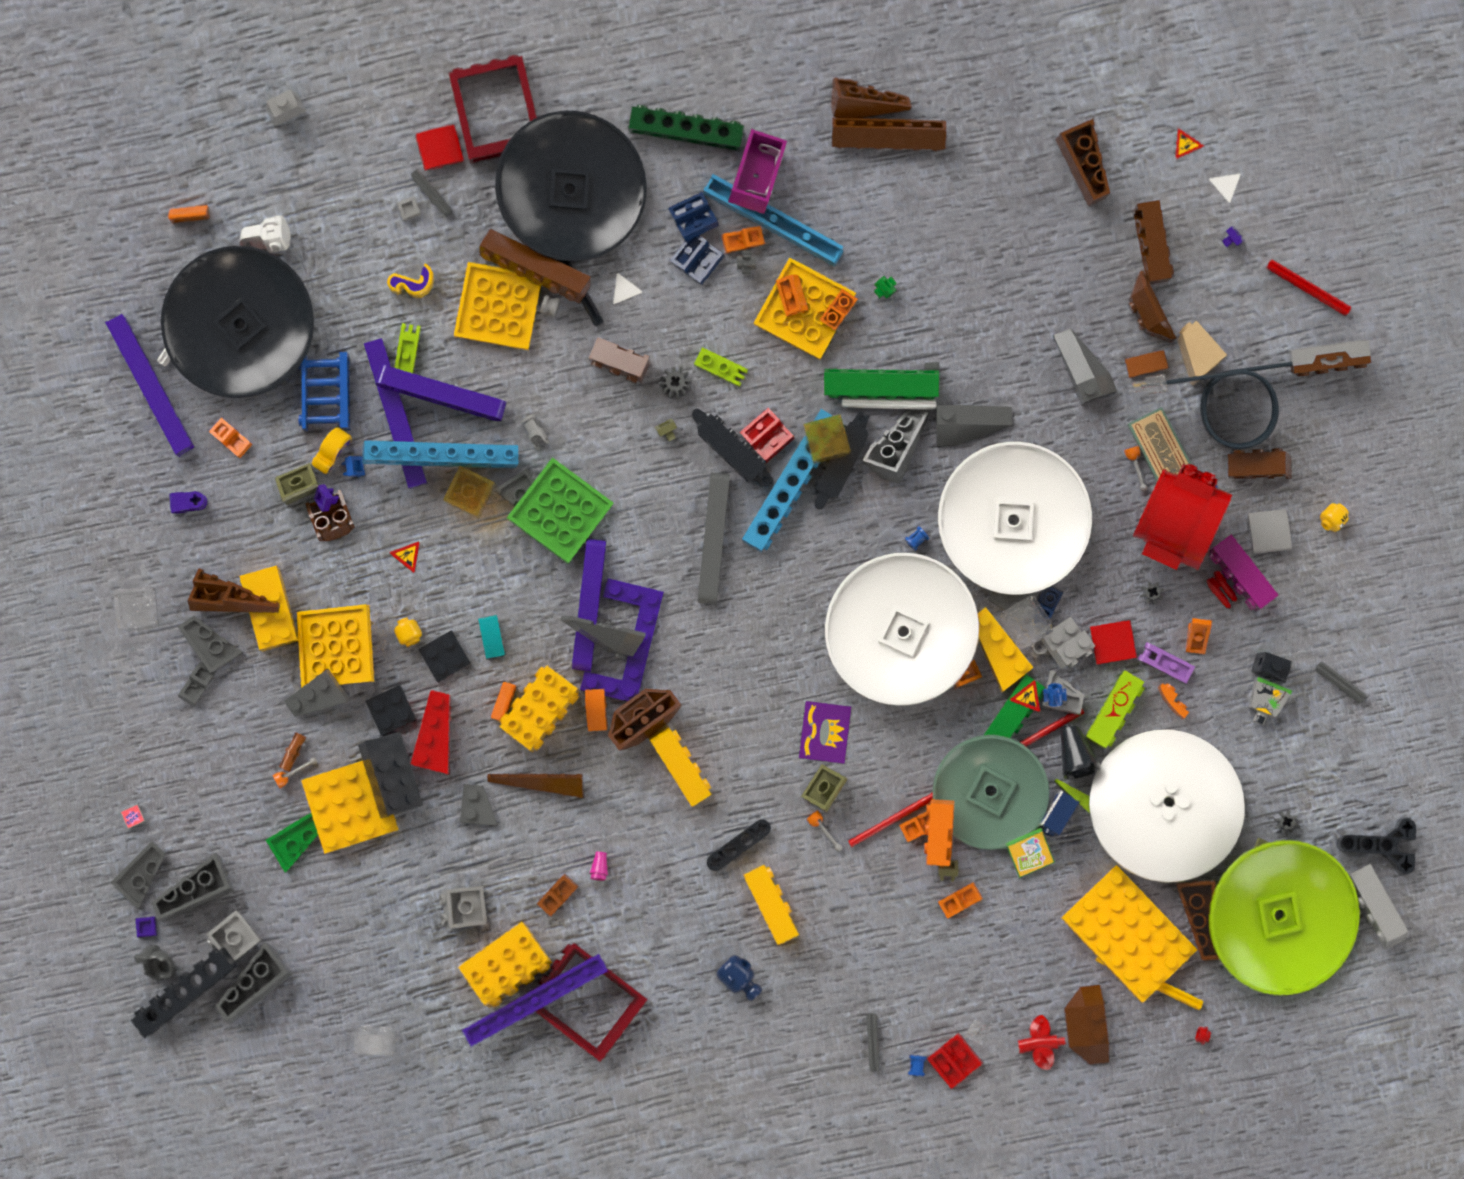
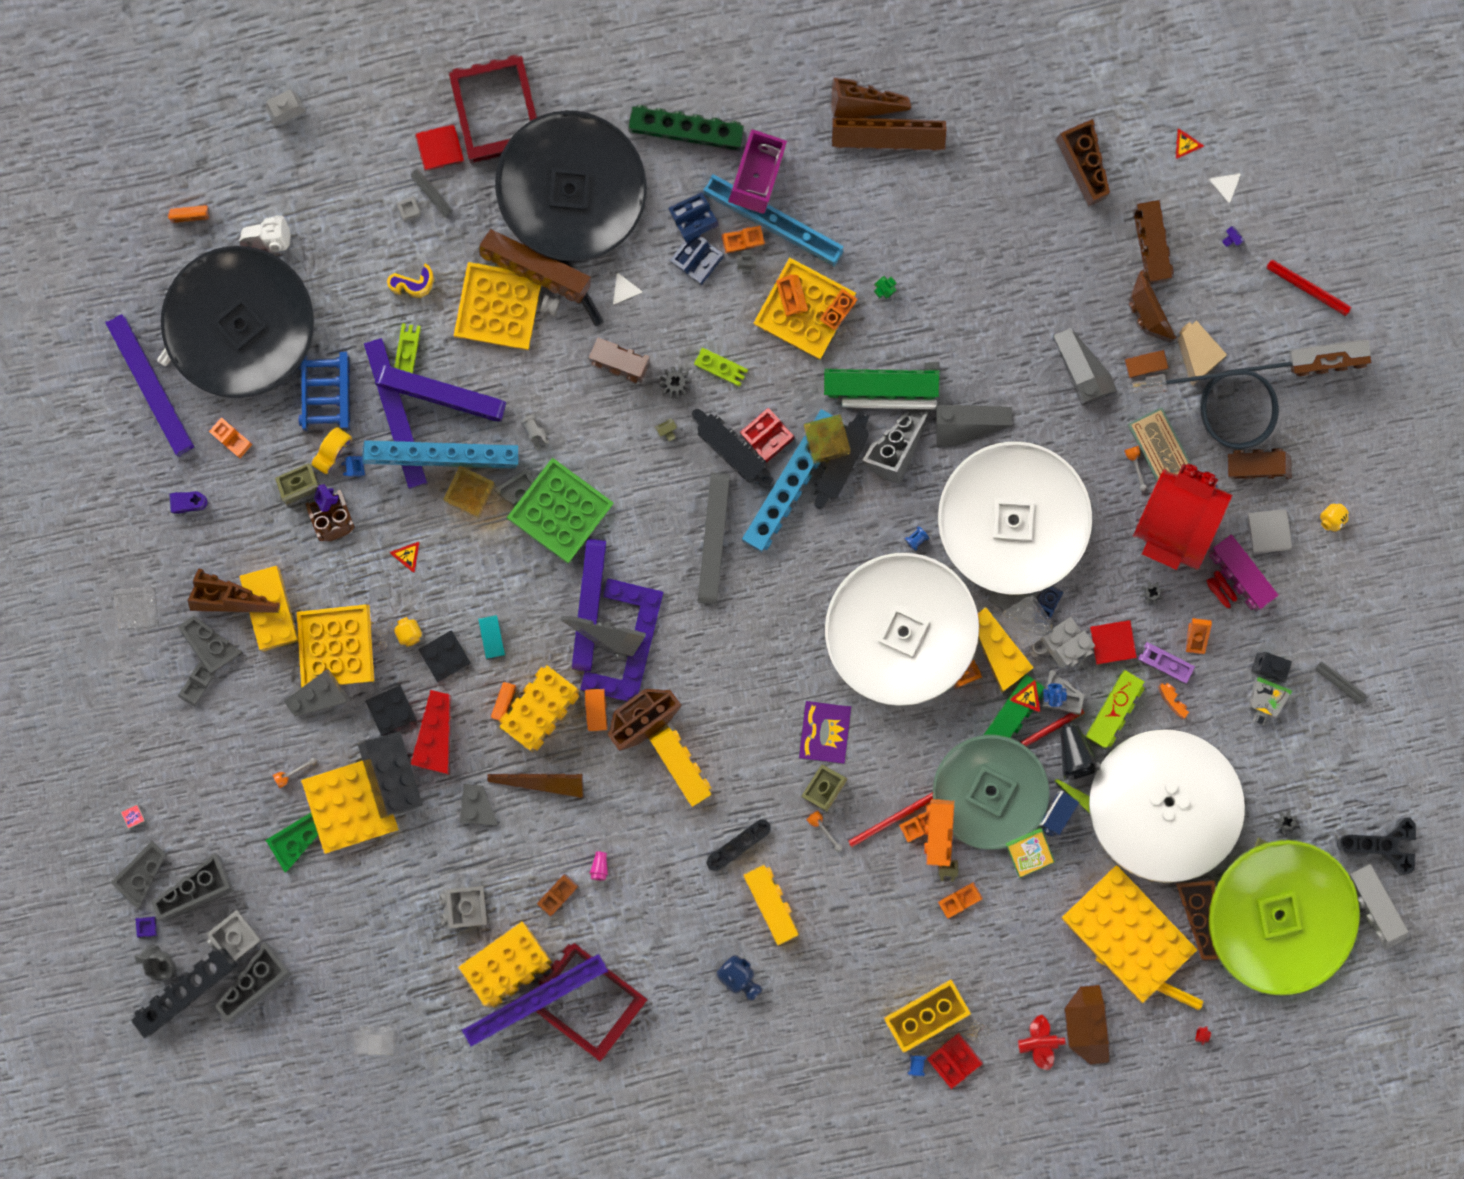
(292, 752): dark orange pin -> none
(873, 1044): dark grey axle -> none
(927, 1015): none -> yellow brick

